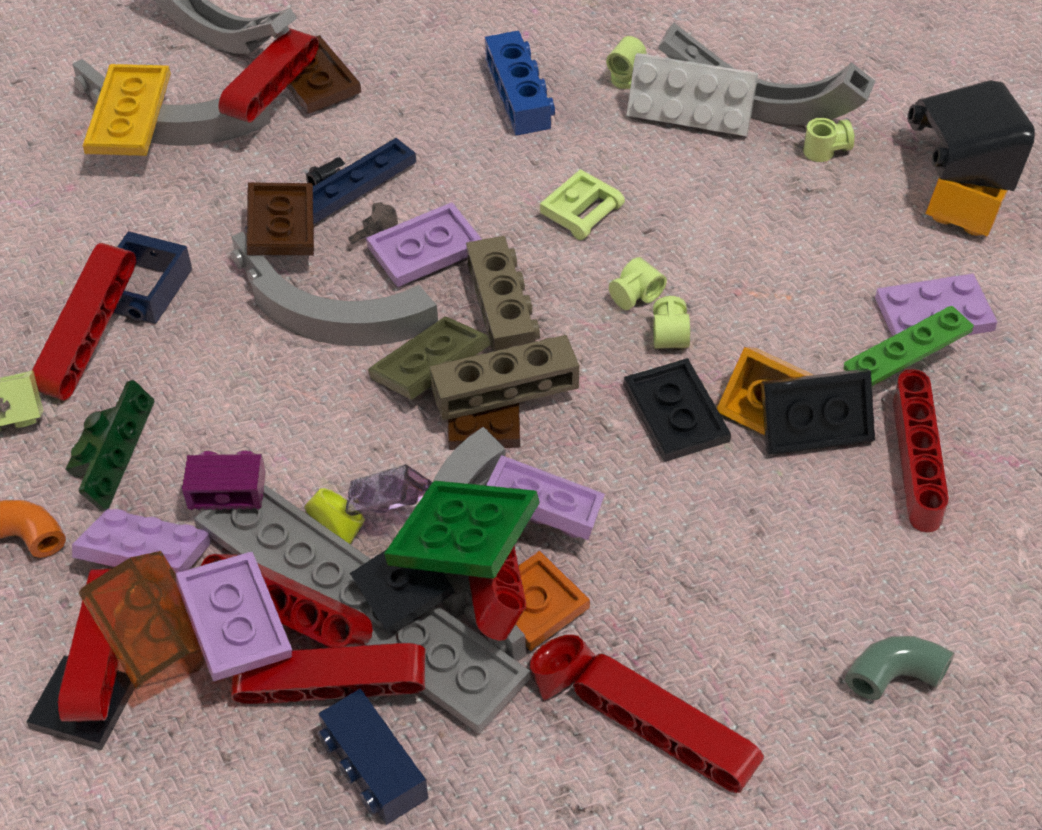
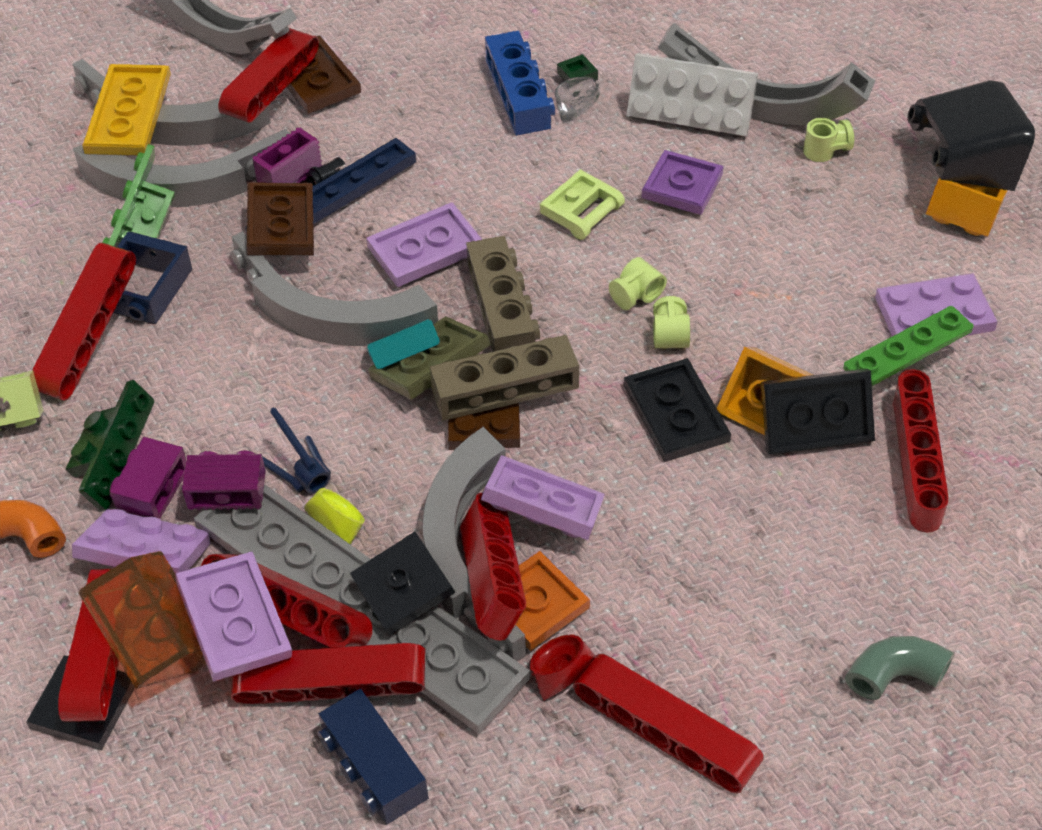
(144, 205): none -> bright green bracket
(149, 478): none -> magenta brick
(192, 183): none -> light grey arch
(288, 158): none -> magenta brick
(309, 472): none -> dark blue plant
(382, 218): clear smoke piece -> none
(386, 490): clear purple bracket -> none
(403, 344): none -> teal slope
(462, 529): green plate -> none
(576, 97): none -> clear piece
(577, 67): none -> dark green plate
(621, 61): yellowish green piece -> none
(682, 182): none -> medium lavender plate

